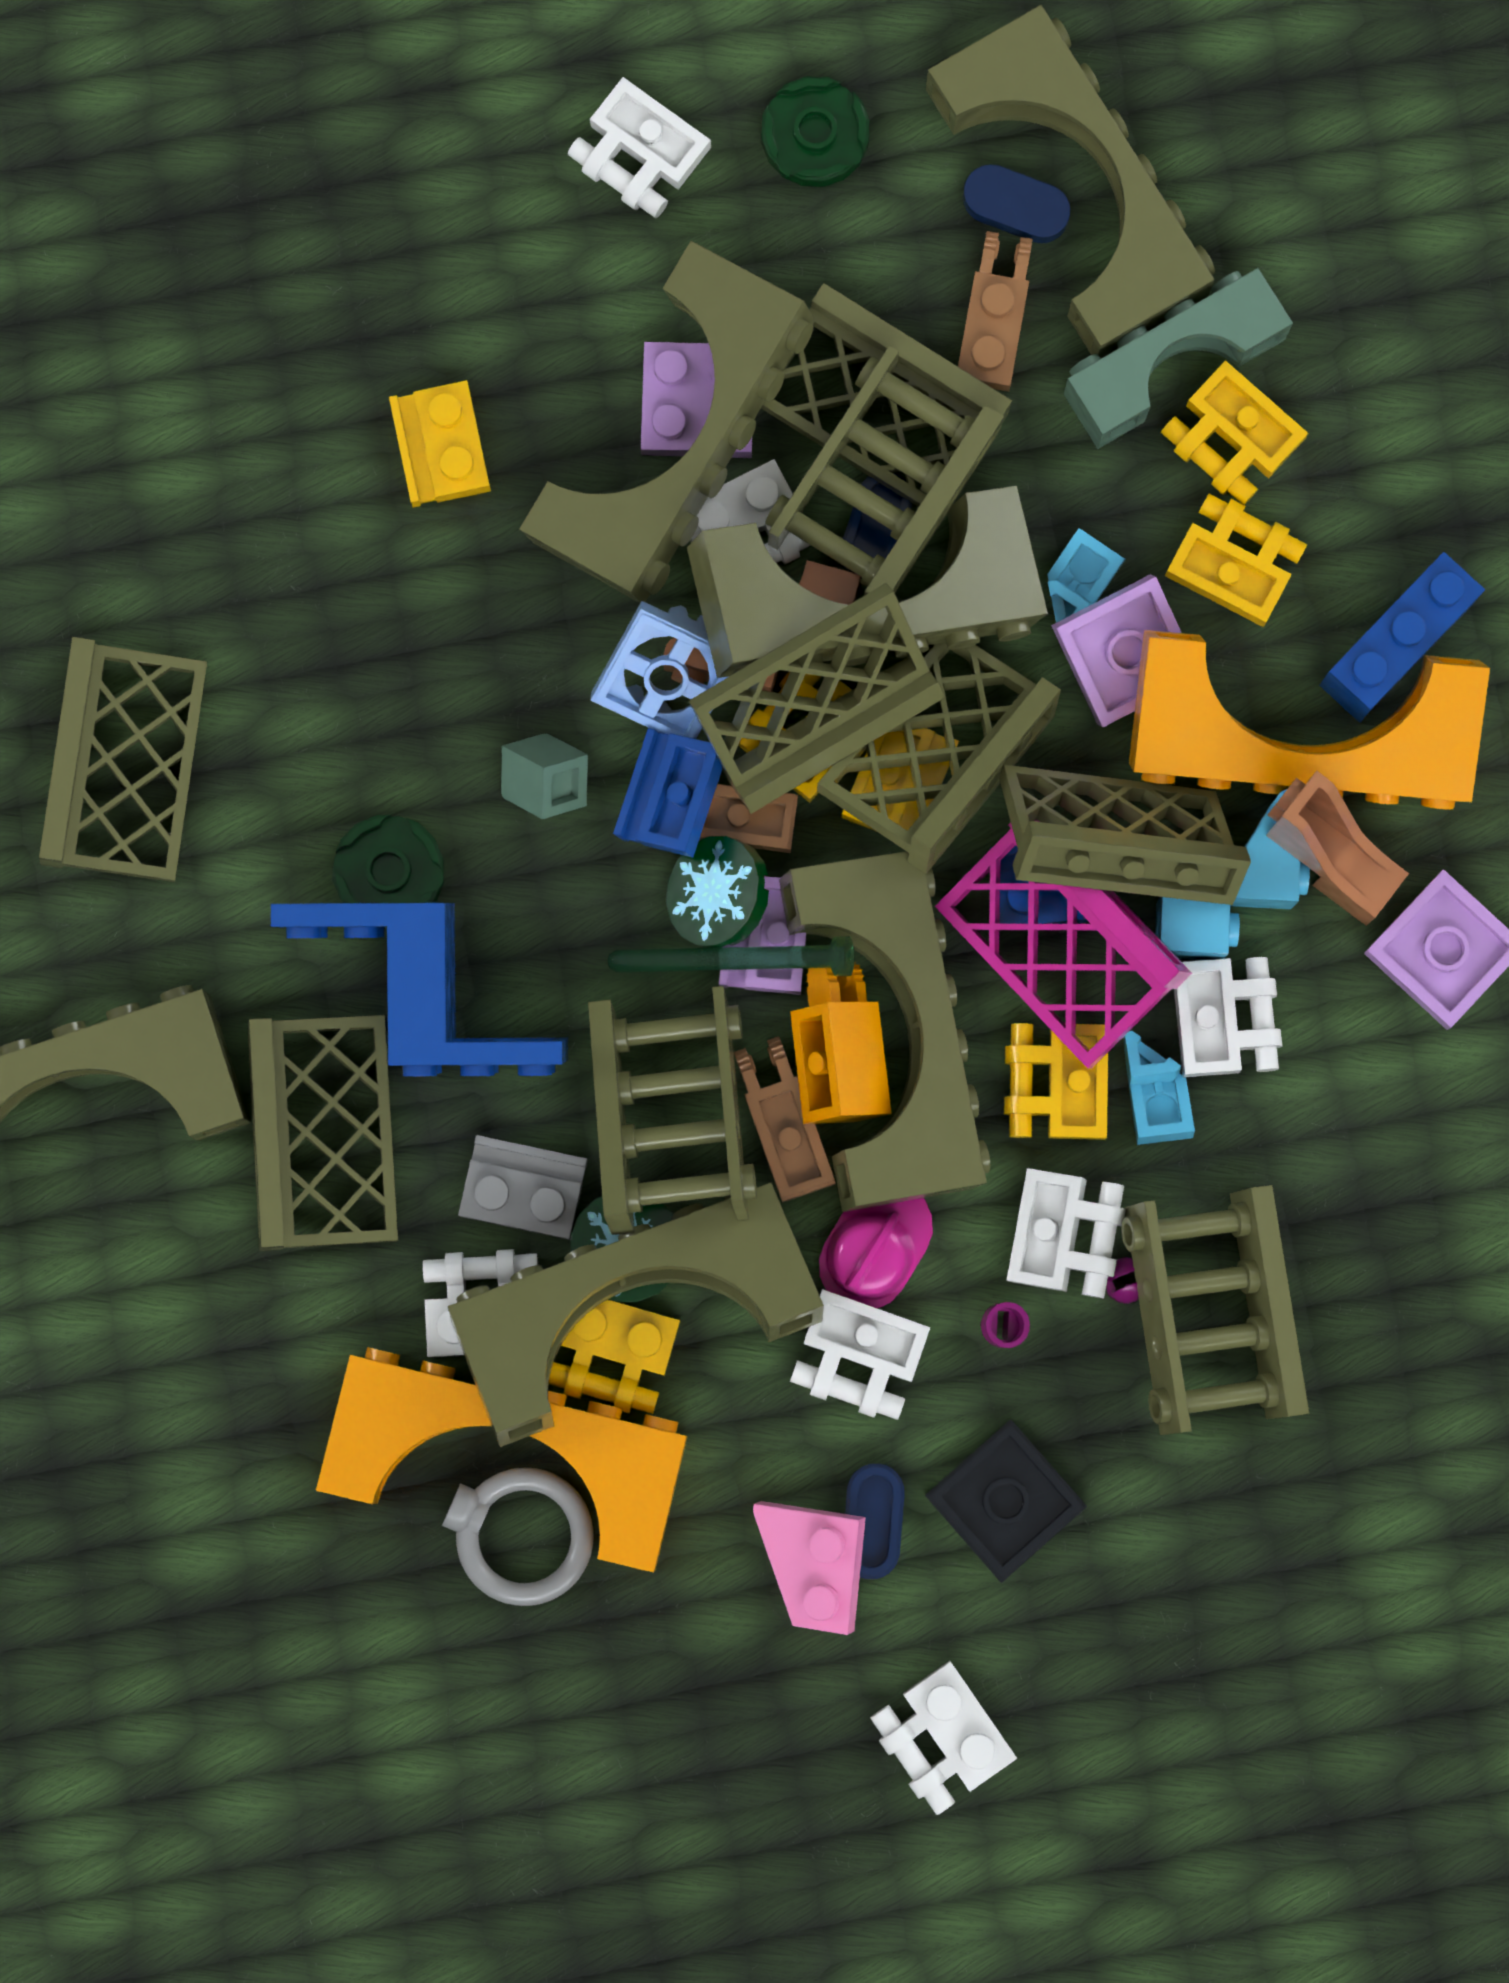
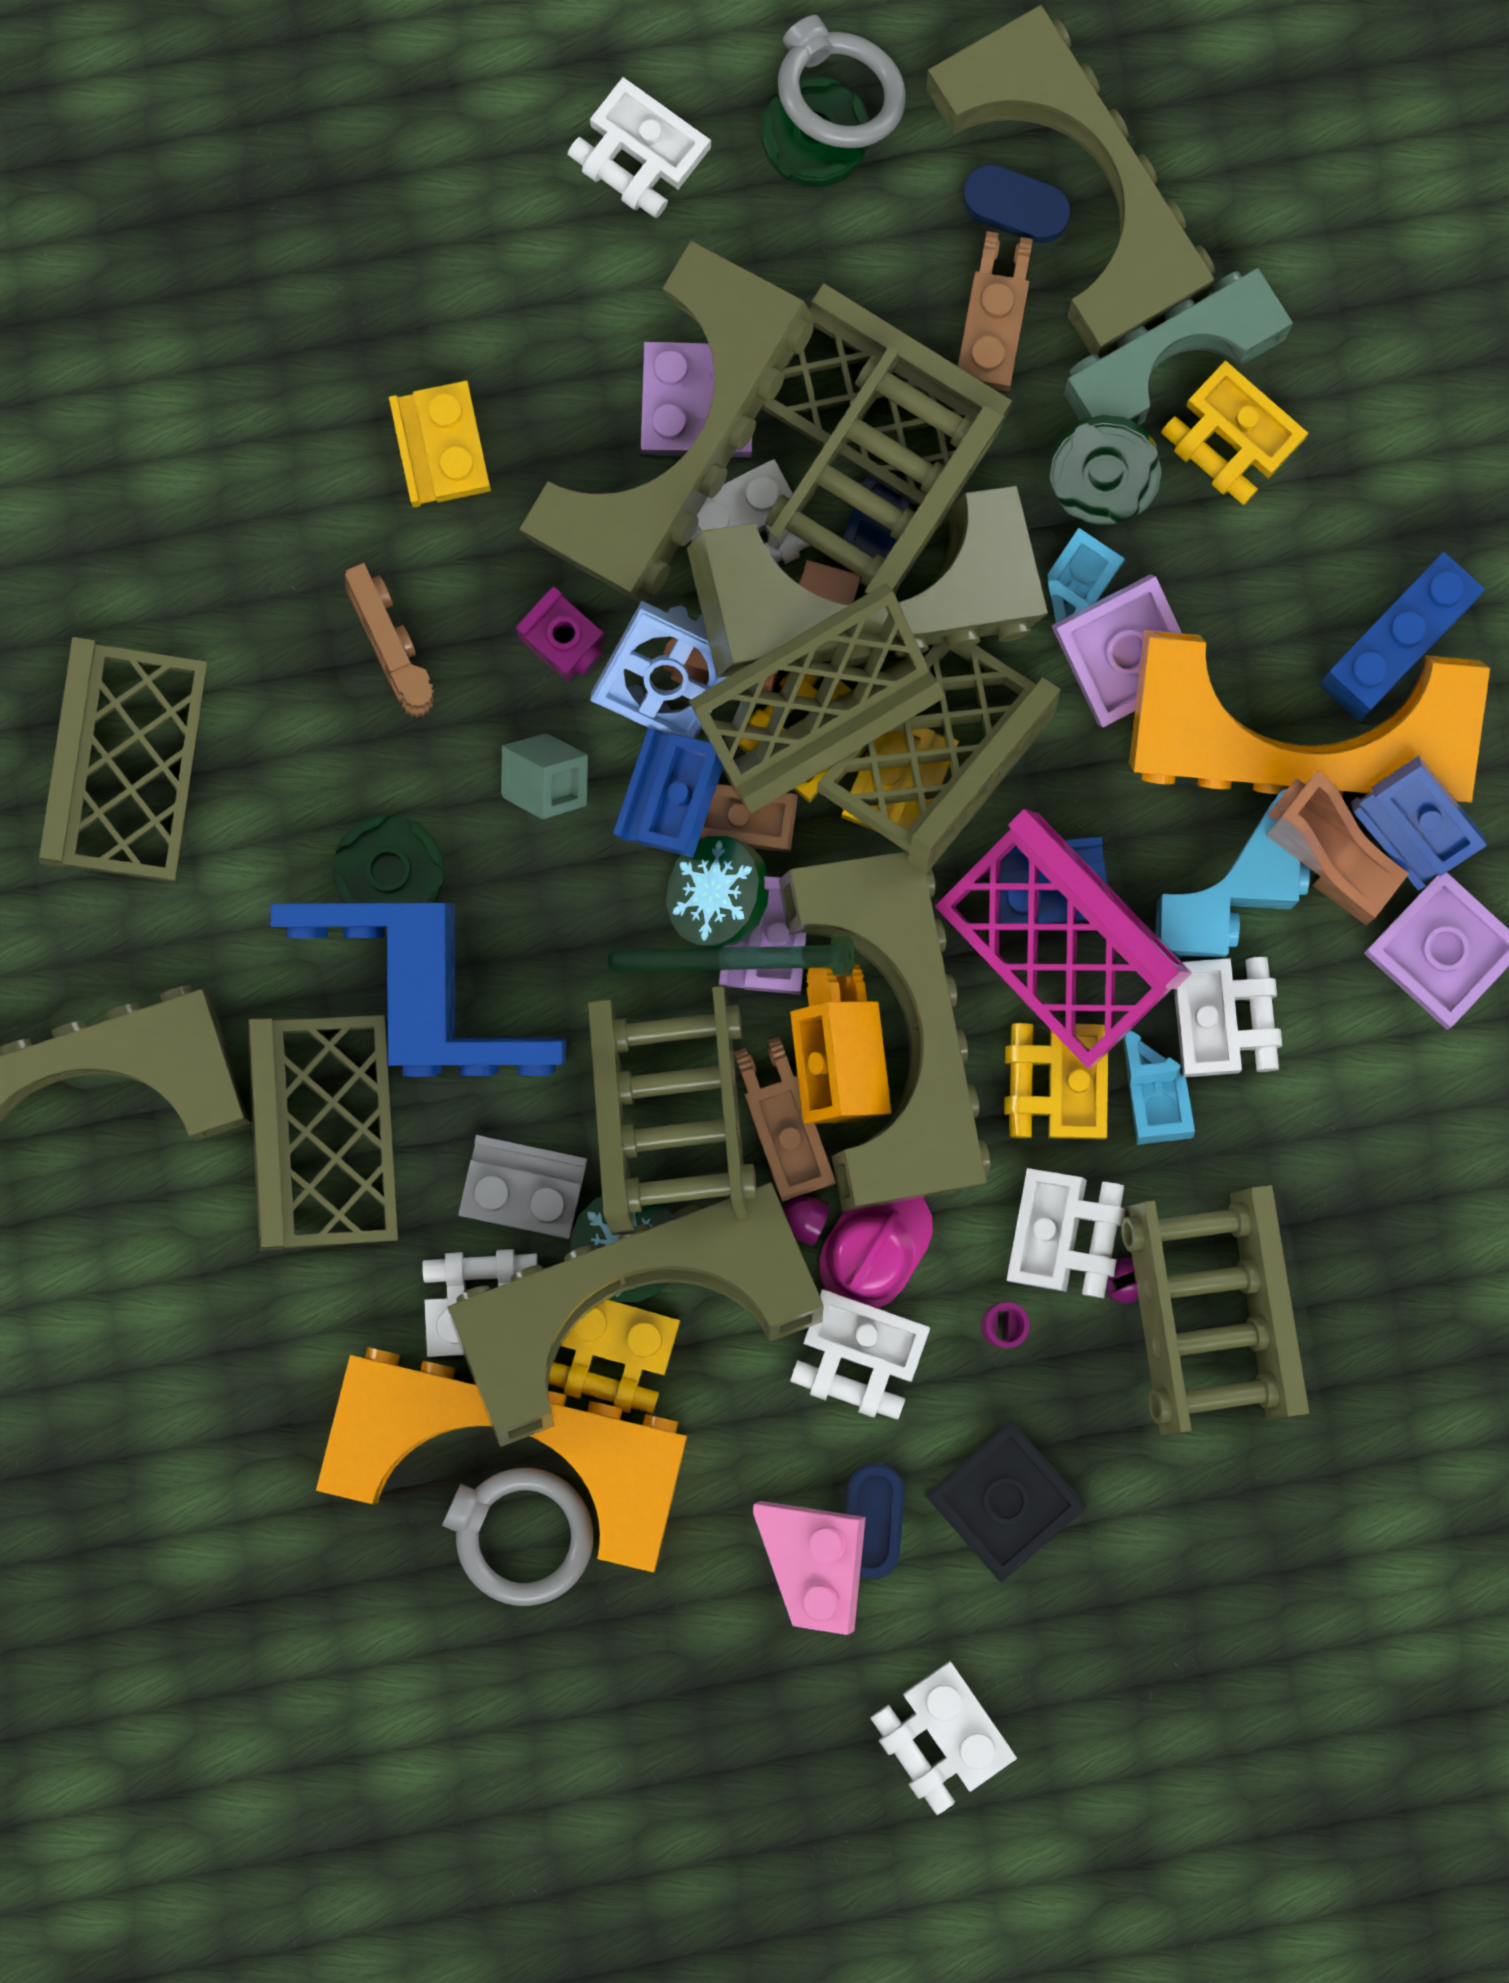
(390, 644): none -> medium nougat hinge
(569, 658): none -> magenta brick
(806, 1218): none -> magenta hinge
(812, 44): none -> light grey piece
(1105, 469): none -> tile
(1118, 856): olive fence -> none
(1229, 573): yellow plate -> none
(1418, 822): none -> blue plate

